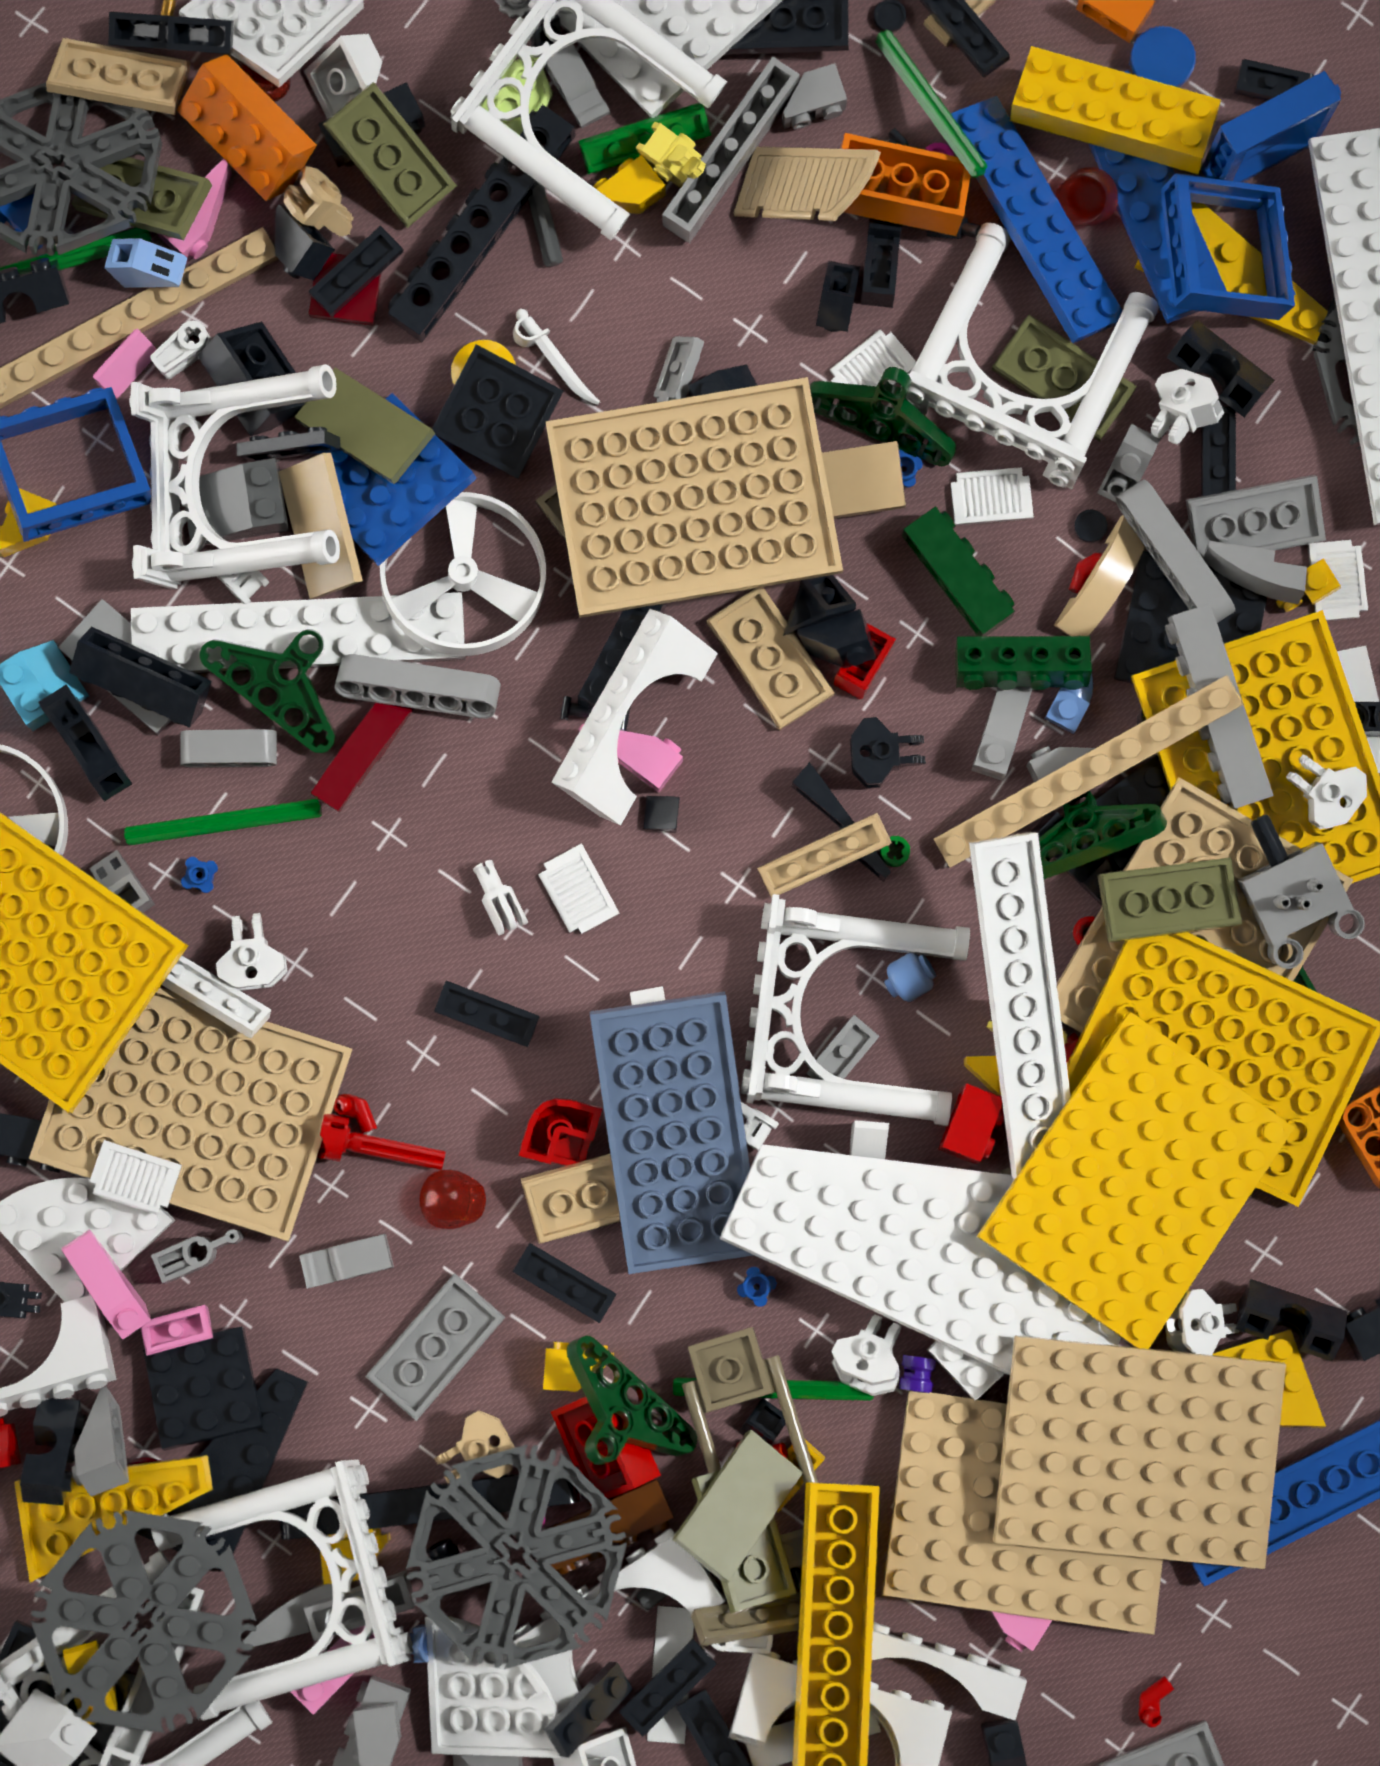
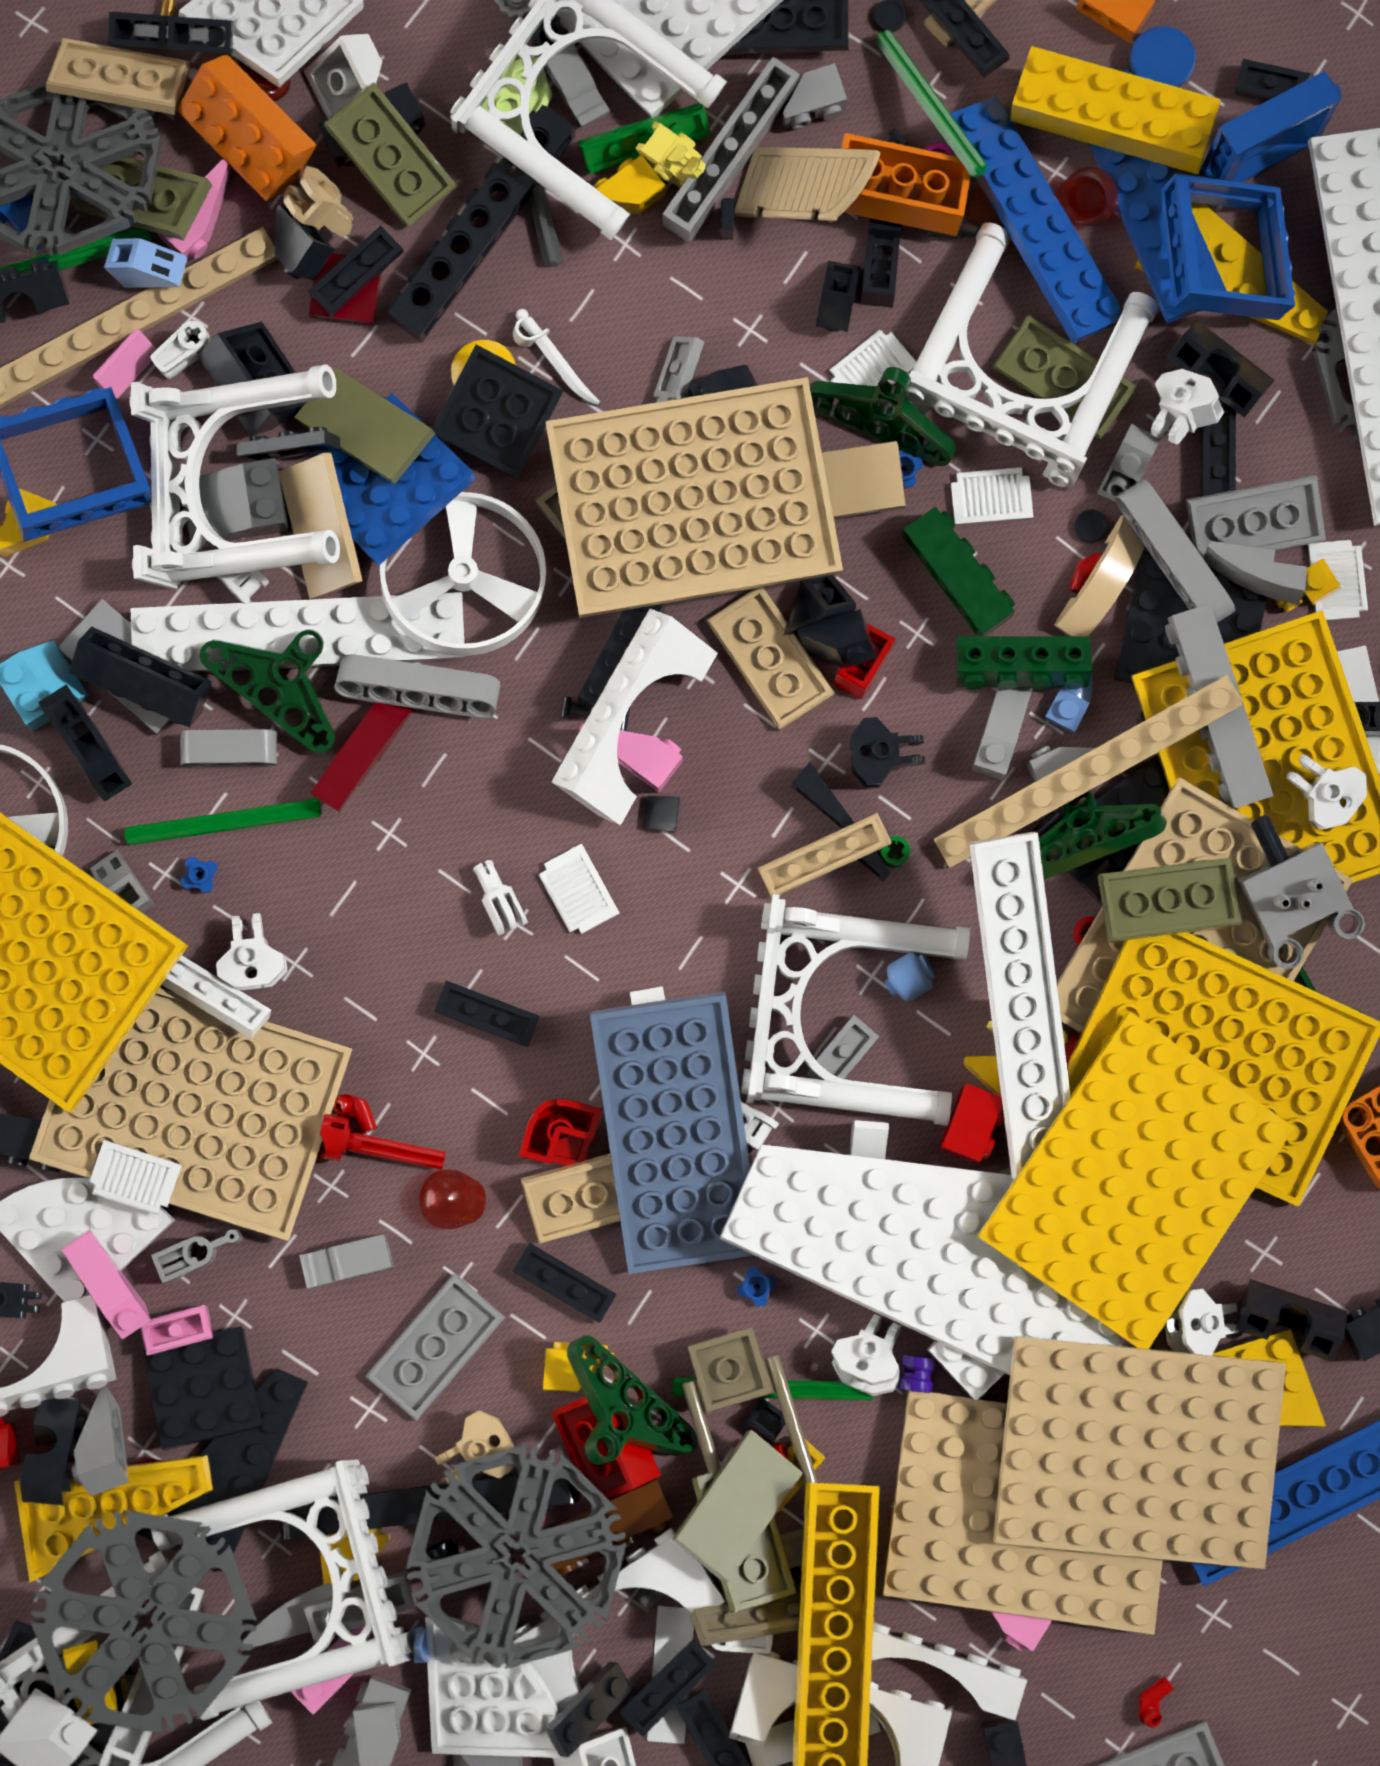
(726, 218): none -> black tile

